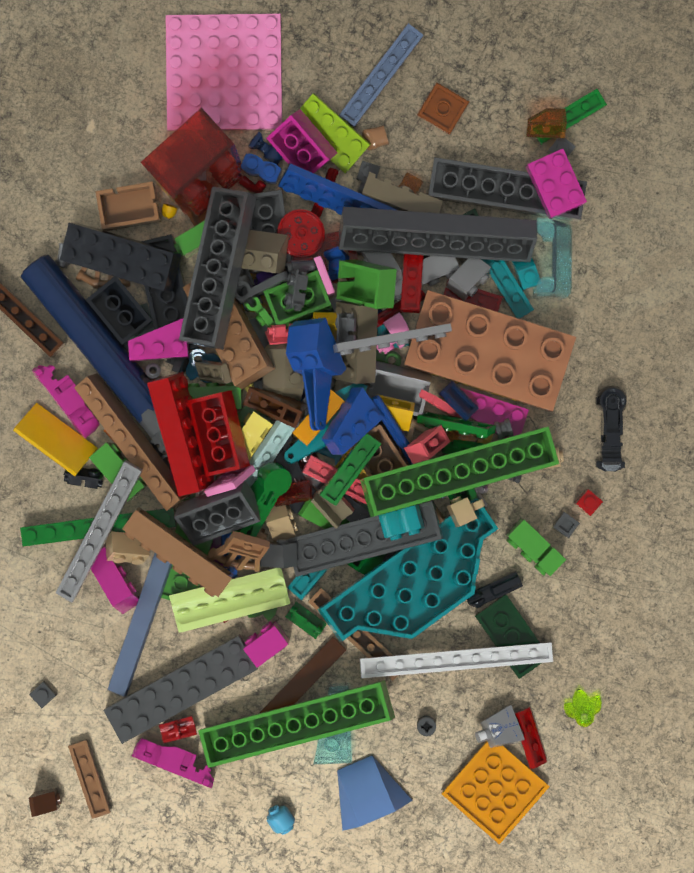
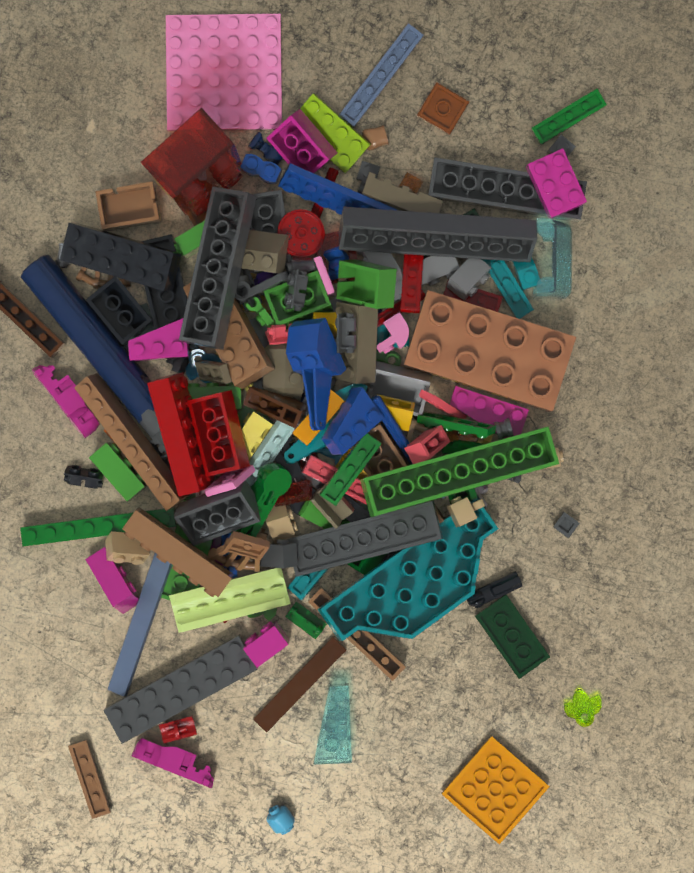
(42, 694): dark grey plate -> none
(44, 801): reddish brown slope -> none
(55, 439): yellow tile -> none
(99, 531): light grey plate -> none
(153, 366): flat silver pin -> none
(169, 211): yellow hinge -> none
(251, 186): red arm -> none
(296, 724): bright green brick -> none
(367, 793): medium blue wedge -> none
(384, 341): light grey plate -> none
(401, 521): teal brick -> none
(424, 723): dark grey wheel -> none
(456, 660): white plate -> none
(459, 401): dark blue tile -> none
(500, 729): light grey torso -> none
(532, 743): red plate -> none
(534, 548): bright green piece -> none
(547, 124): clear orange slope -> none
(588, 502): red brick -> none
(611, 403): black piece -> none

